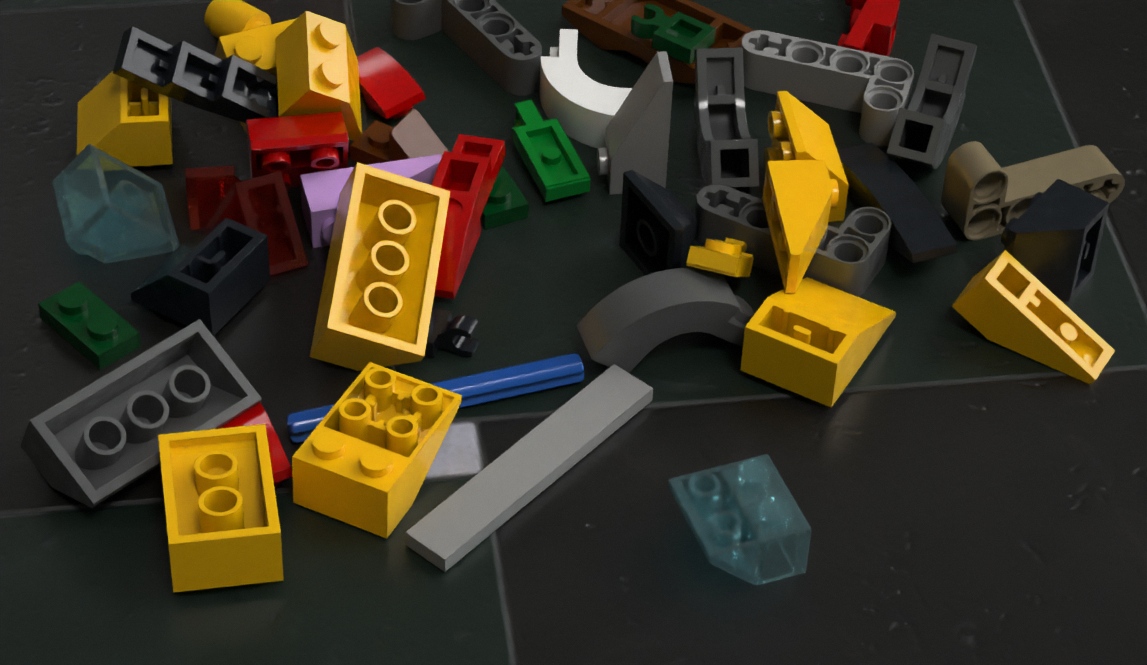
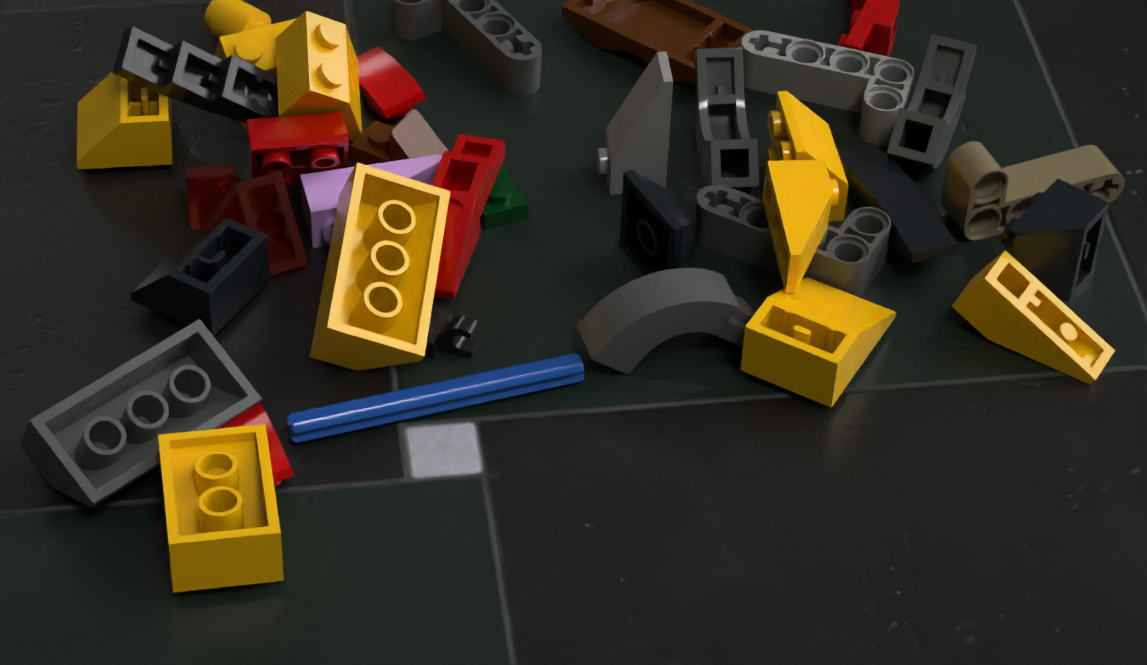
(89, 325): dark green plate -> none
(112, 209): clear light blue slope -> none
(373, 449): yellow slope -> none
(528, 468): light grey tile -> none
(548, 154): green hinge -> none
(574, 98): white arch -> none
(674, 34): dark green plate -> none
(722, 257): yellow hinge -> none
(745, 519): clear light blue slope -> none

